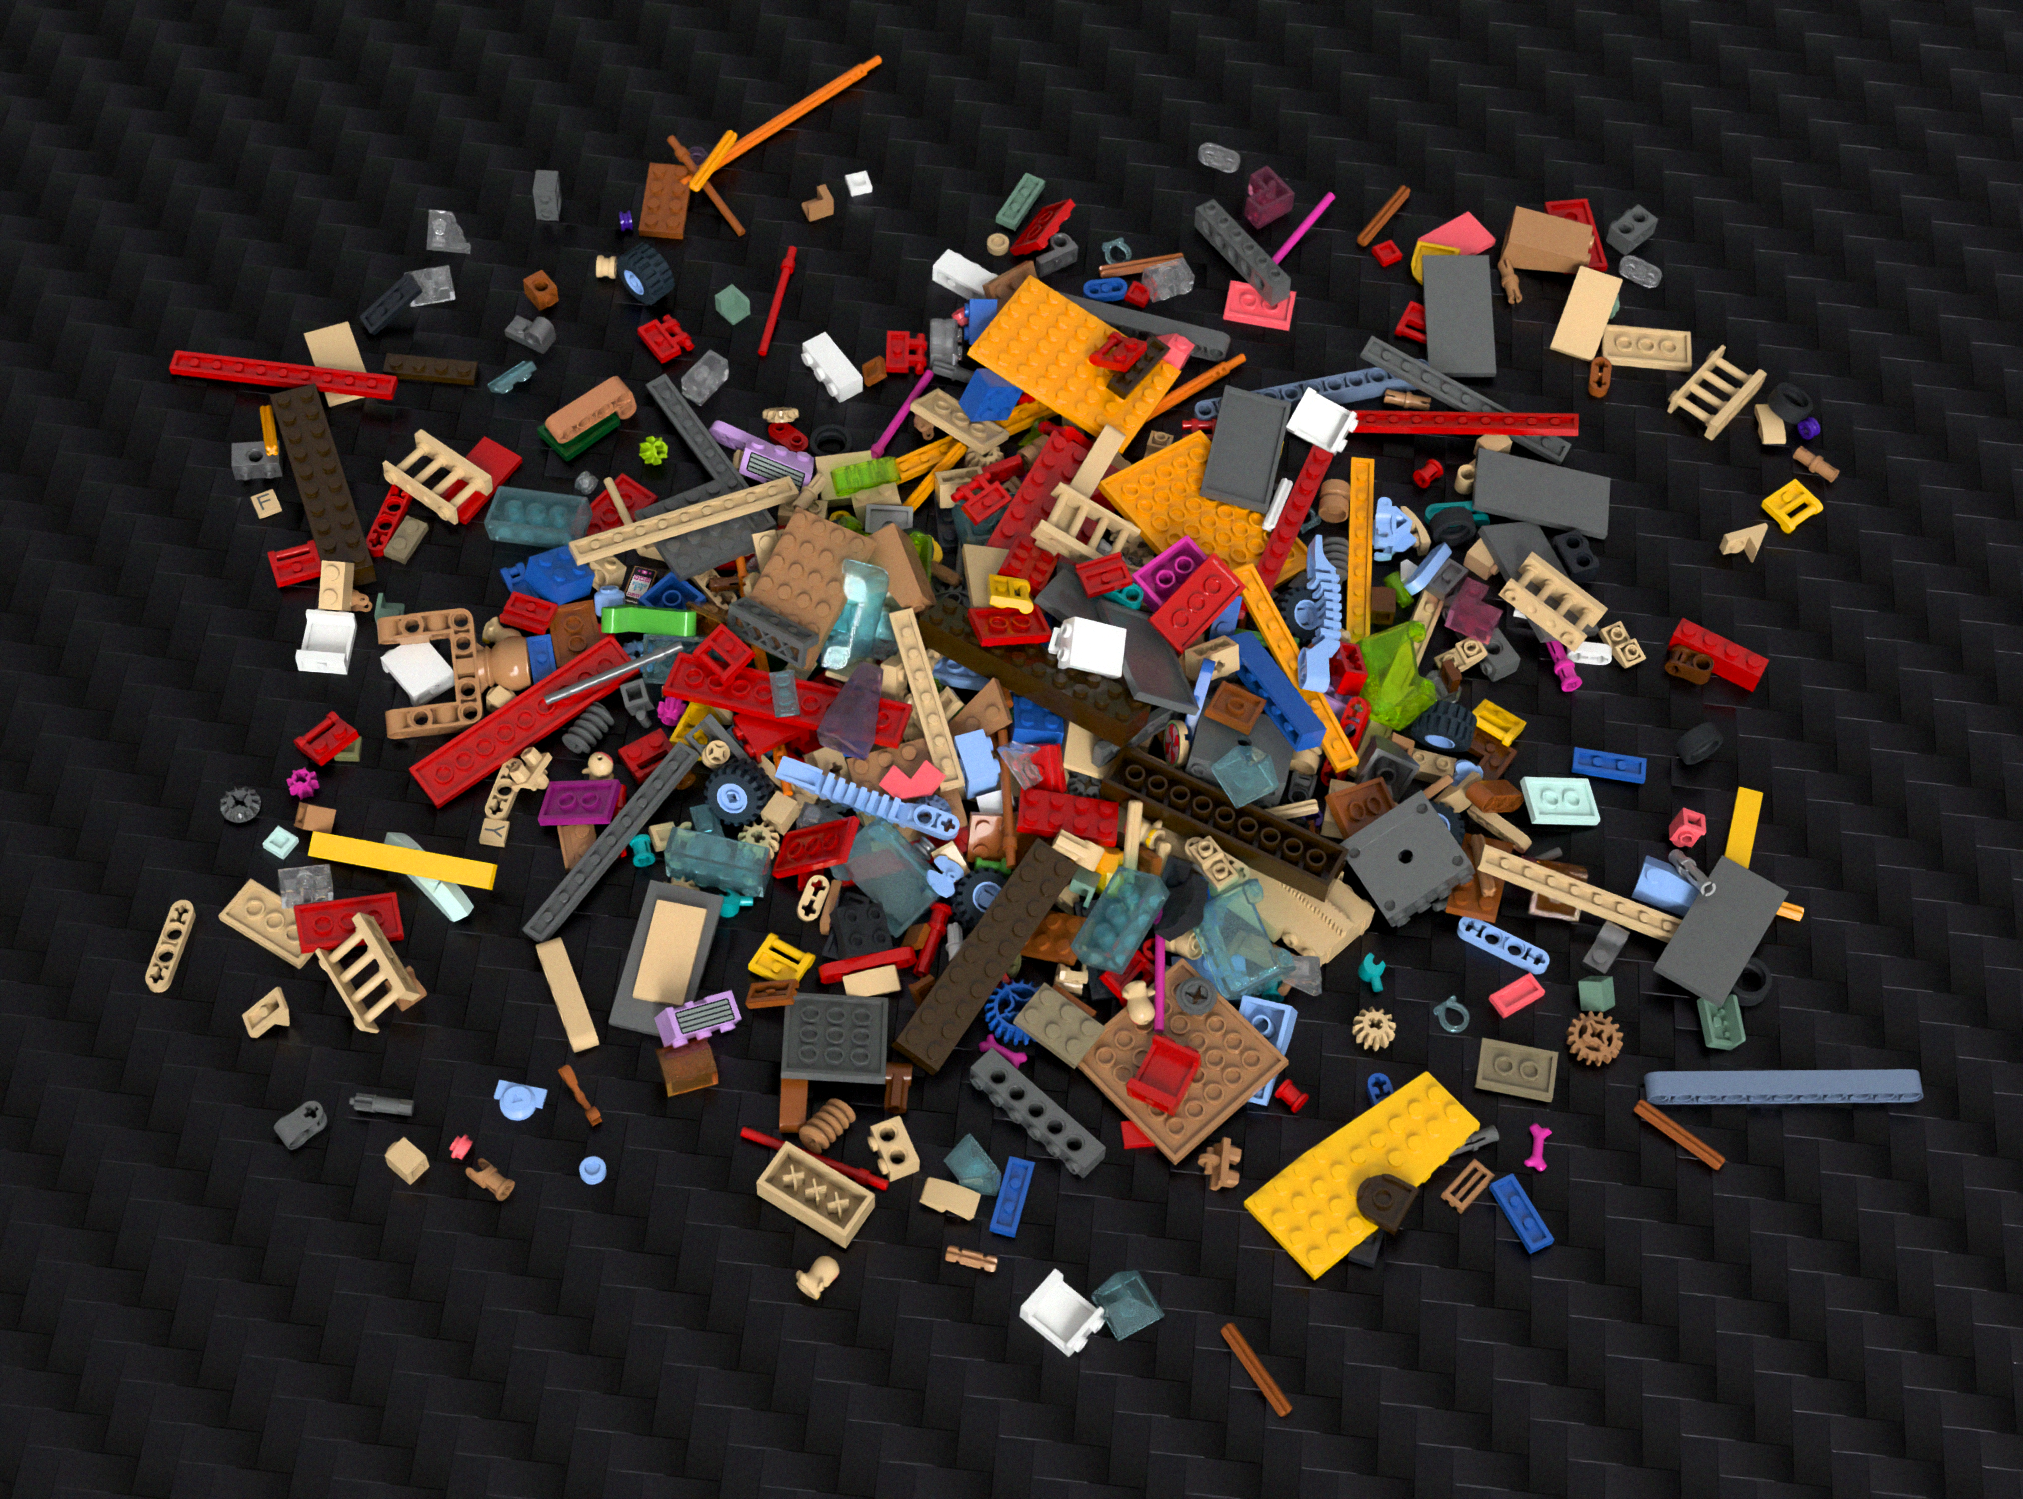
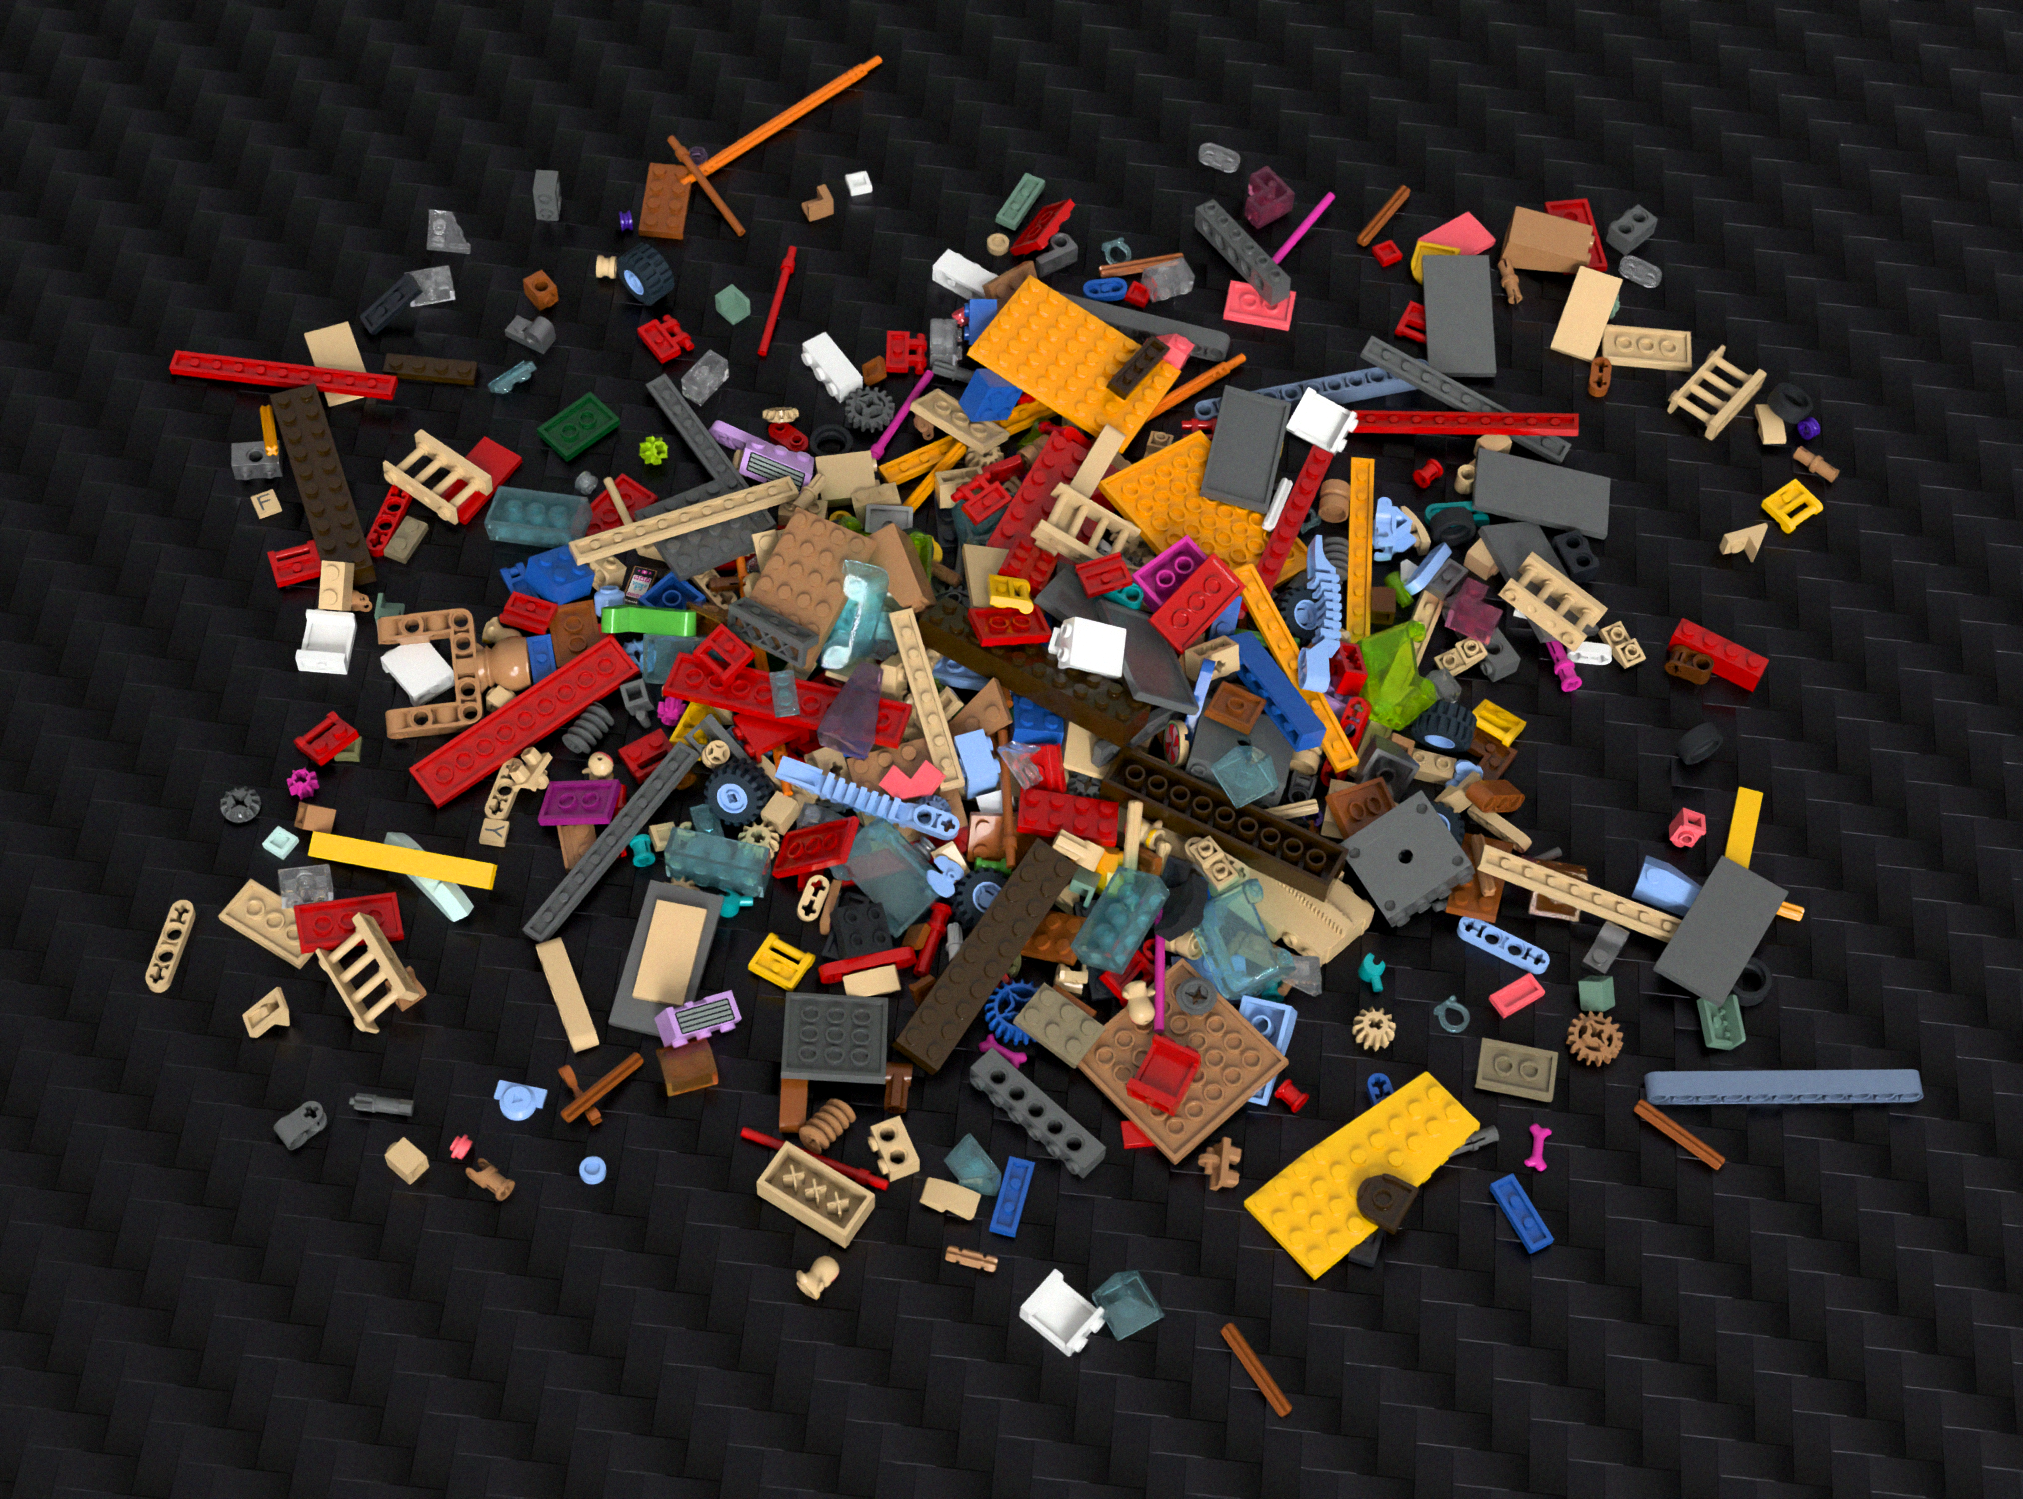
(591, 408): nougat beam -> none
(602, 1087): none -> dark orange axle
(659, 654): dark grey bar -> none
(713, 160): light orange axle -> none
(771, 997): dark orange tile -> none
(865, 475): clear neon green beam -> none
(869, 409): none -> dark grey gear
(1123, 357): red plate -> none
(1406, 400): medium nougat pin -> none
(1438, 786): medium nougat tile -> none
(1450, 676): reddish brown plate -> none
(1454, 1200): medium nougat tile -> none
(1560, 801): light aqua plate -> none
(1608, 765): blue plate -> none
(1687, 868): light grey pin -> none

